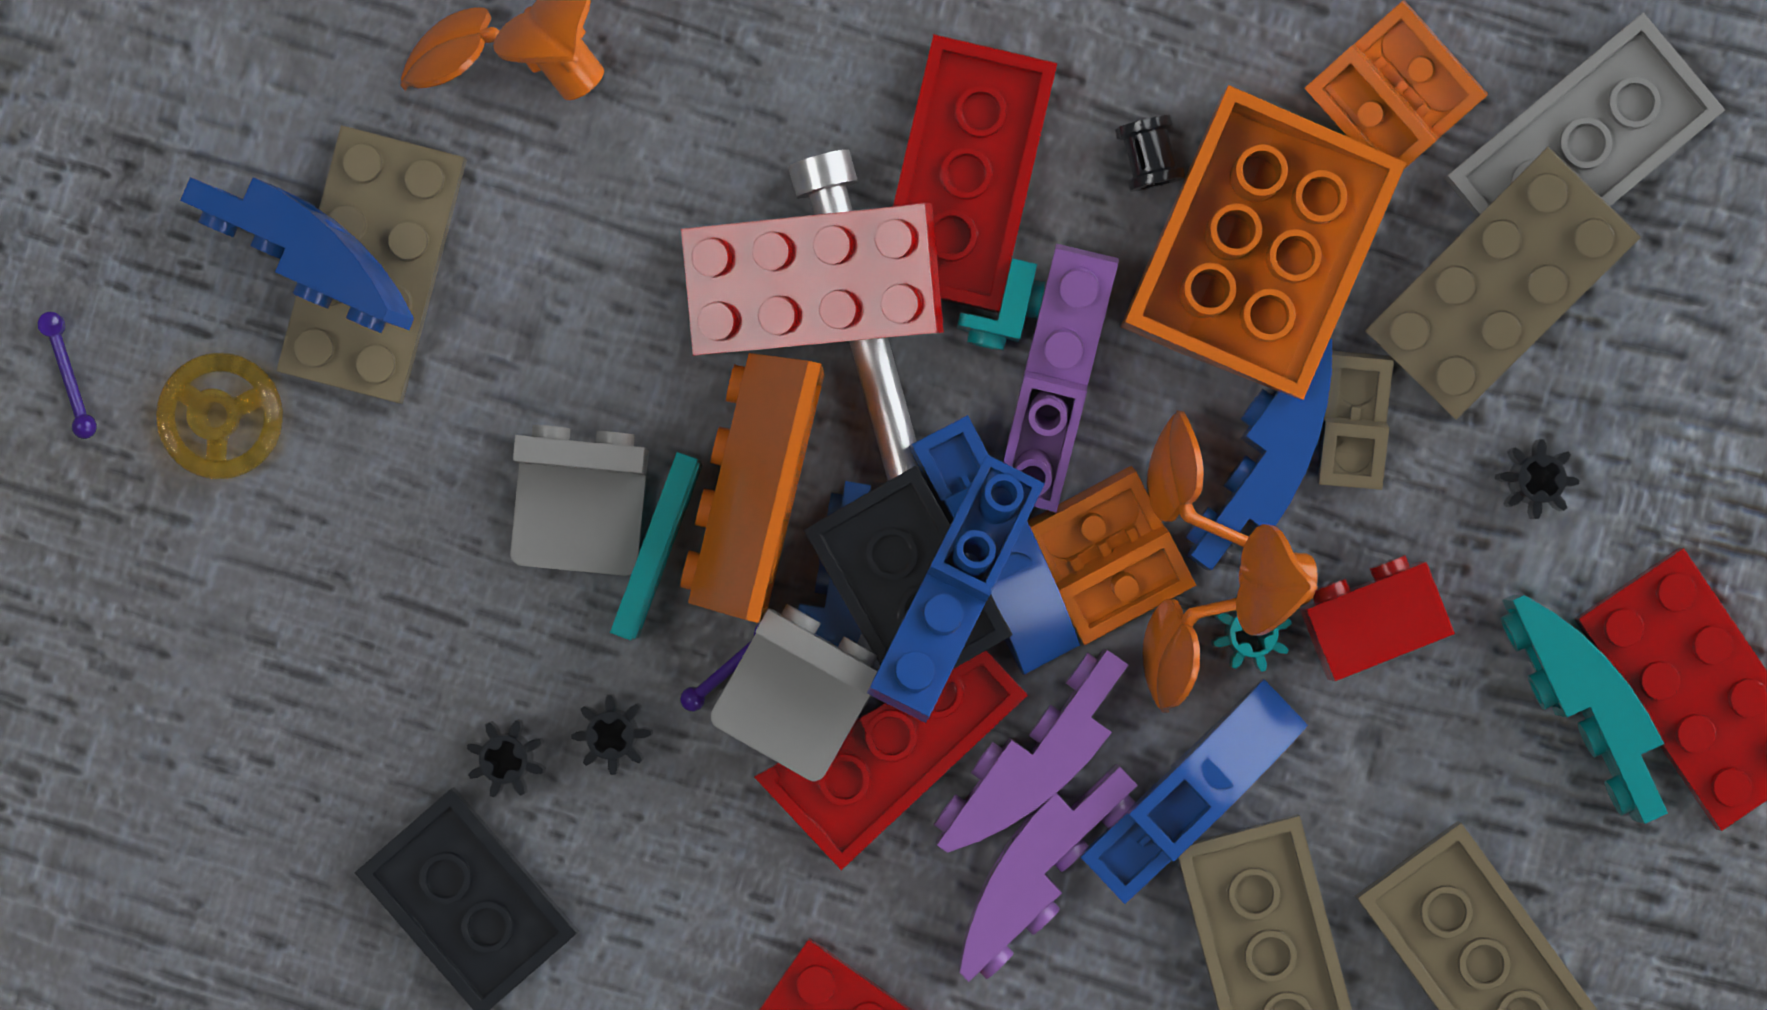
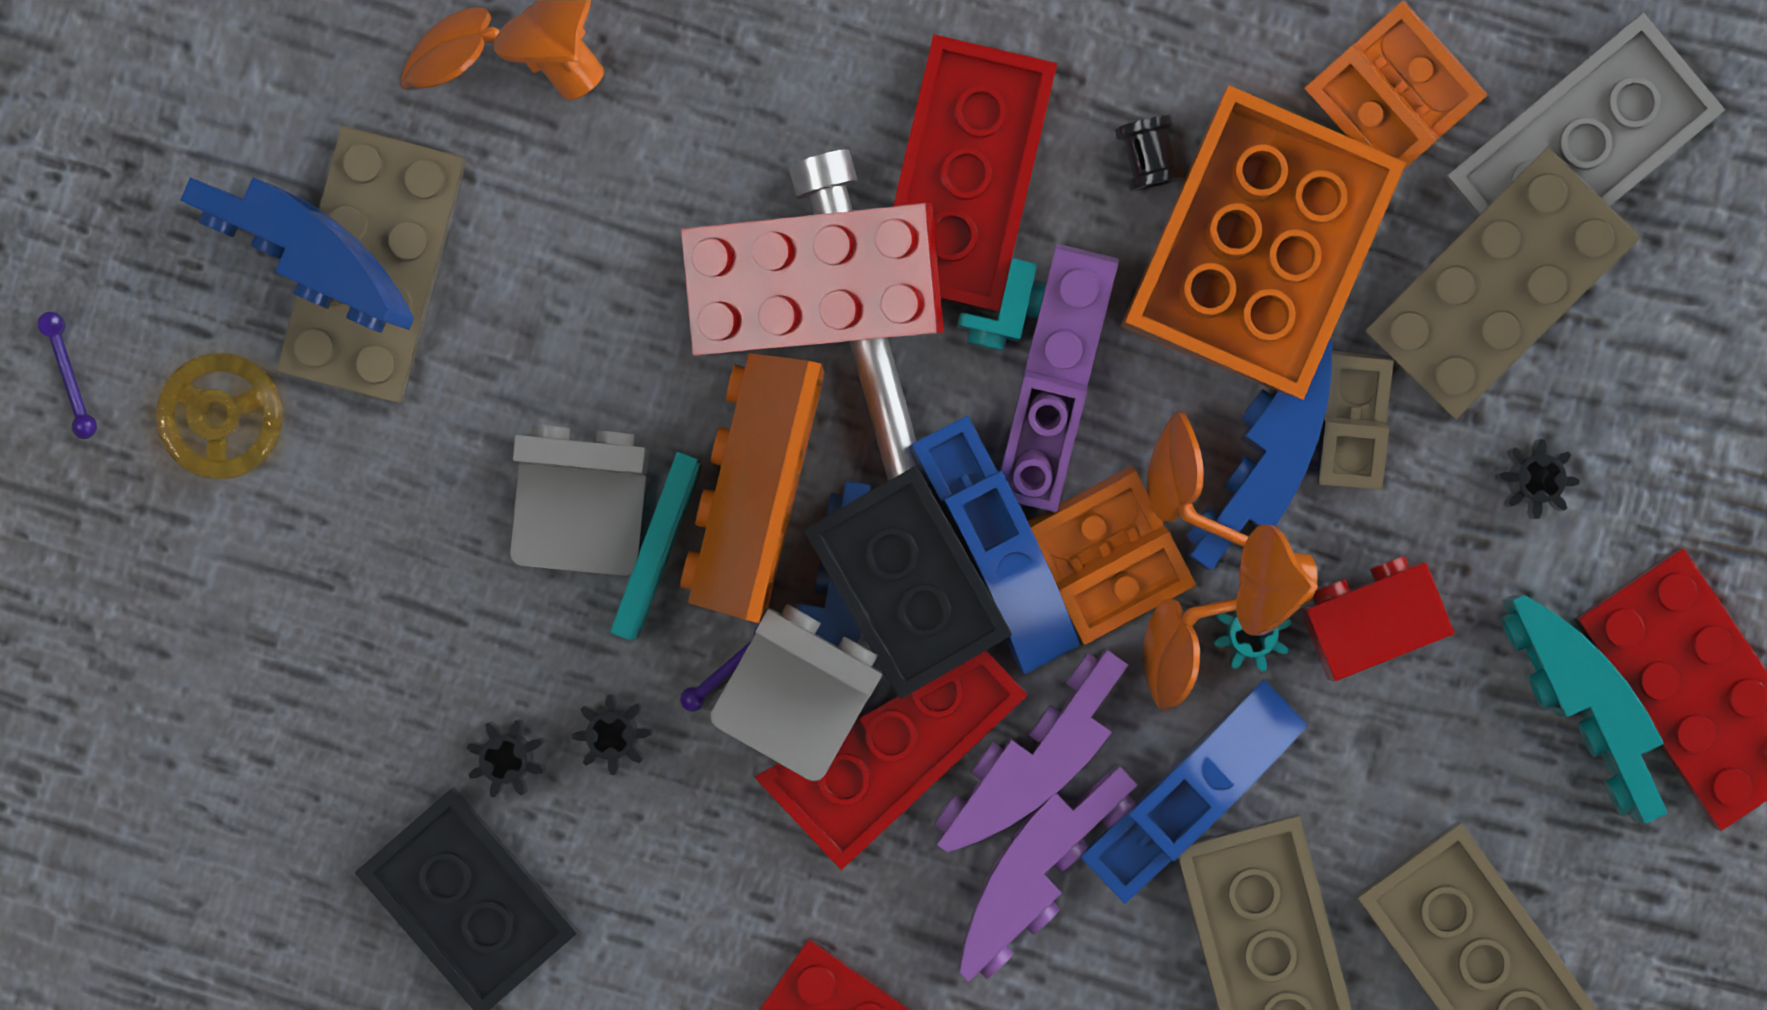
(955, 588): blue slope -> none

